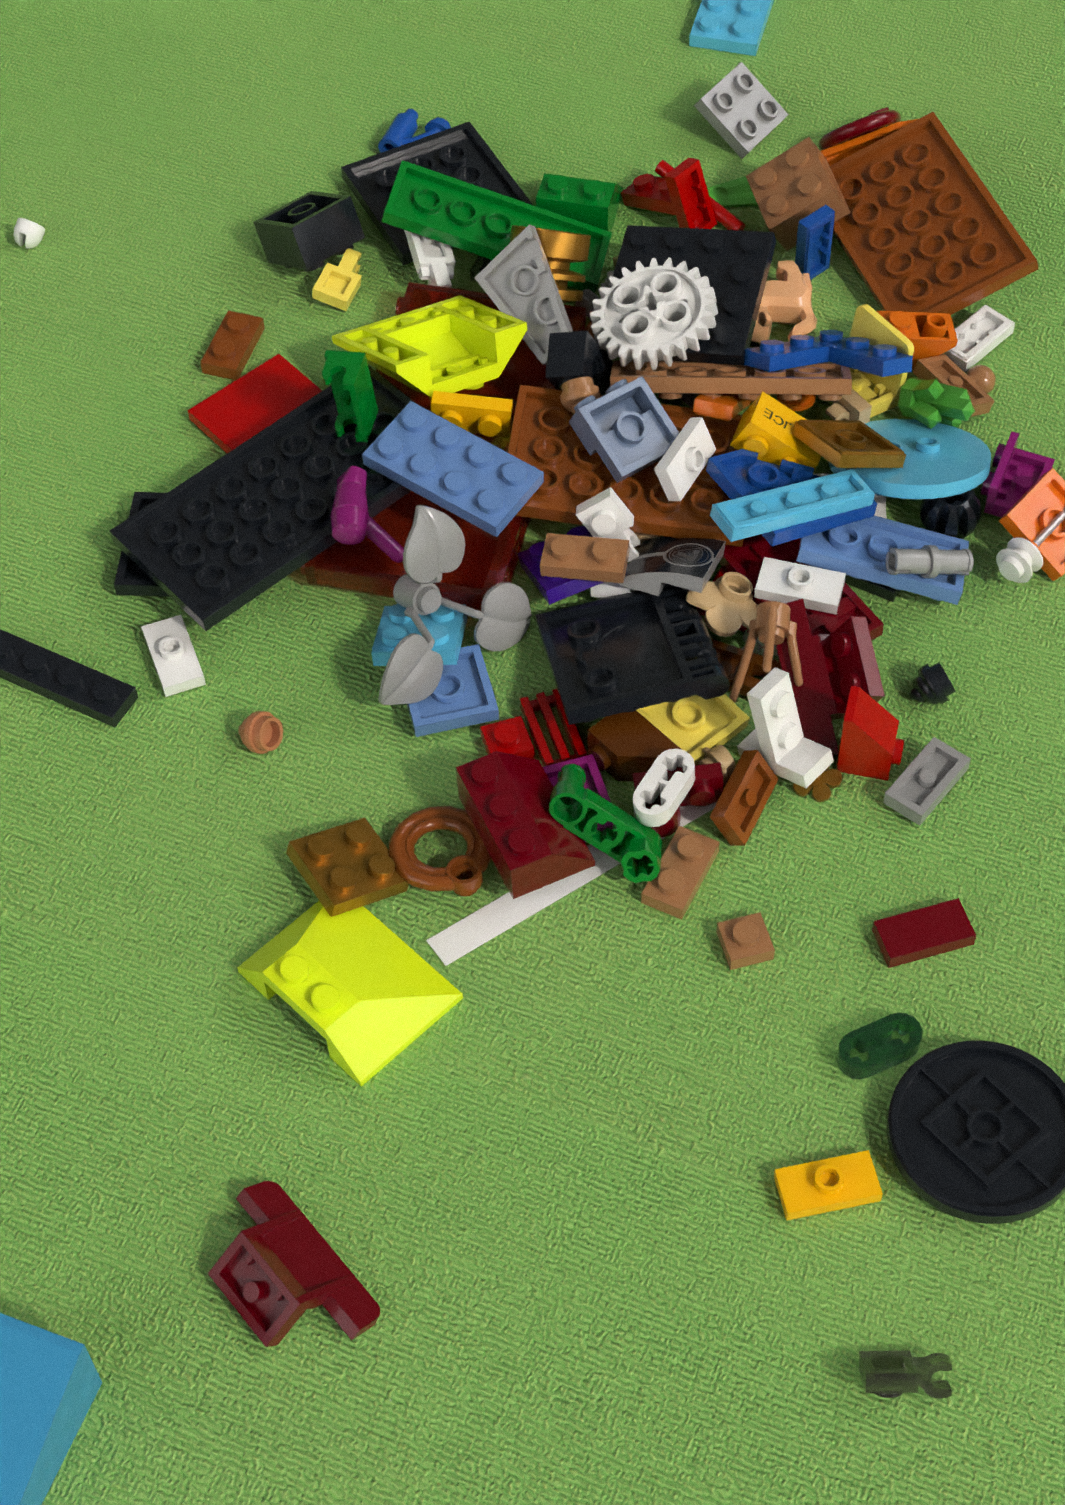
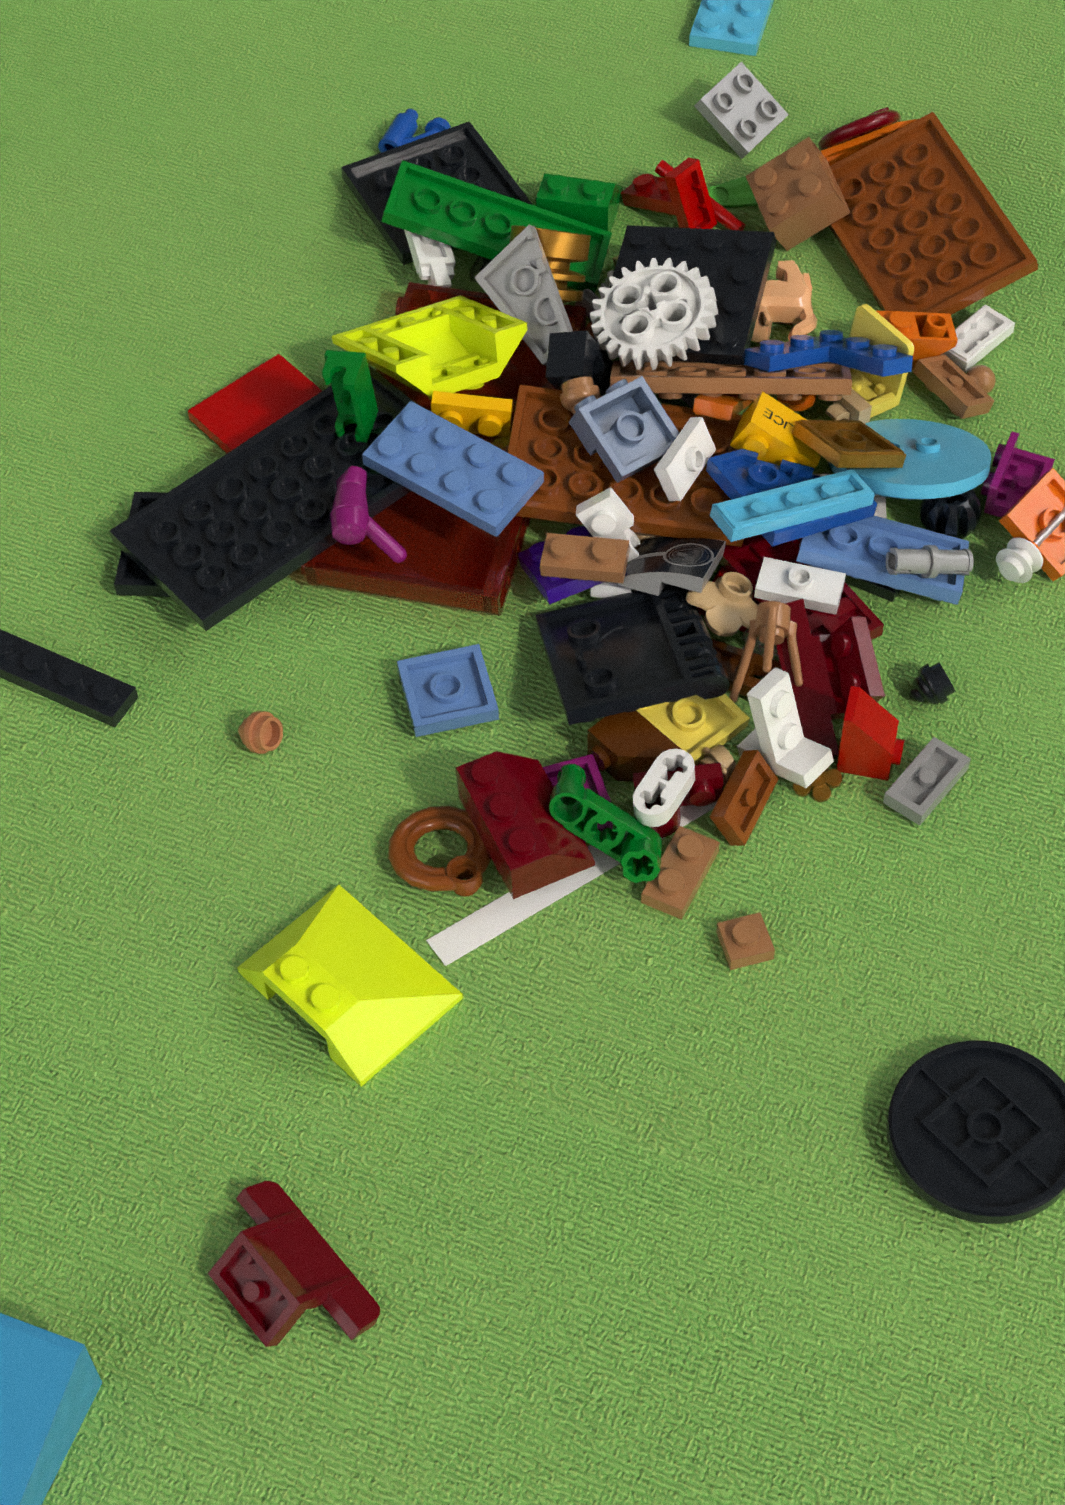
(28, 233): white hinge -> none
(173, 655): white plate -> none
(232, 345): dark orange plate -> none
(309, 230): black brick -> none
(339, 283): light yellow plate -> none
(346, 866): pearl gold plate -> none
(435, 548): light grey plant -> none
(444, 625): medium azure plate -> none
(508, 737): red plate -> none
(544, 703): red tile -> none
(815, 241): blue plate -> none
(827, 1185): yellow plate -> none
(881, 1051): clear green beam -> none
(897, 1372): clear smoke plate -> none
(923, 933): dark red tile -> none
(934, 402): bright green rock -> none

